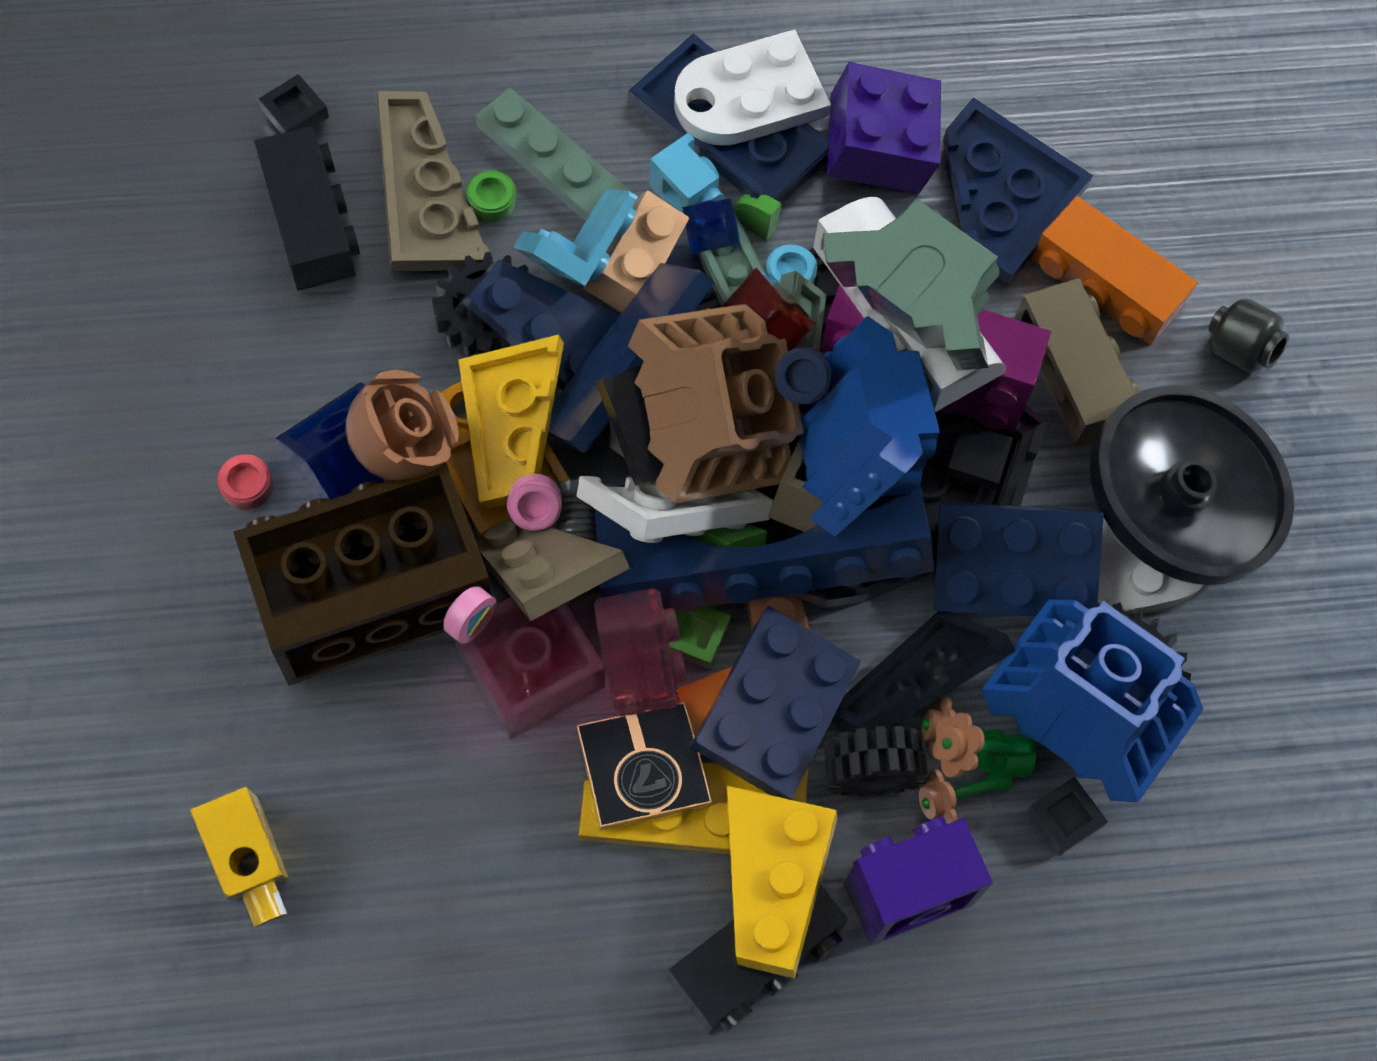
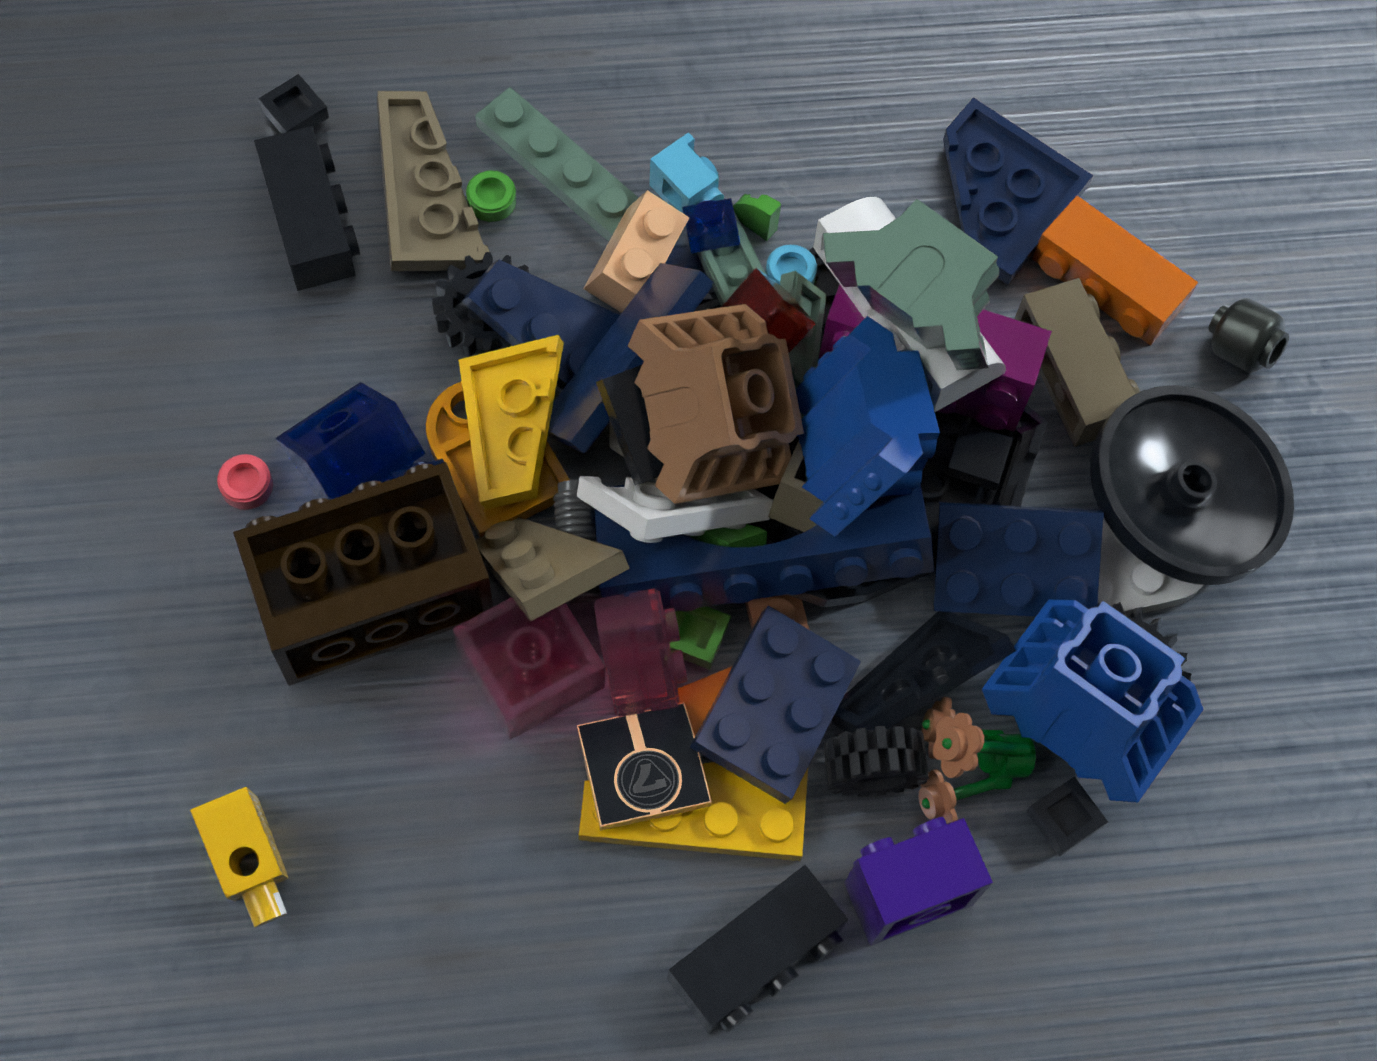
(400, 427): nougat cylinder -> none
(469, 614): bright pink tile -> none
(534, 502): bright pink tile -> none
(587, 254): medium azure bracket -> none
(752, 91): white plate -> none
(757, 167): dark blue tile -> none
(776, 875): yellow wing -> none
(804, 375): dark blue tile -> none
(884, 128): dark purple brick -> none

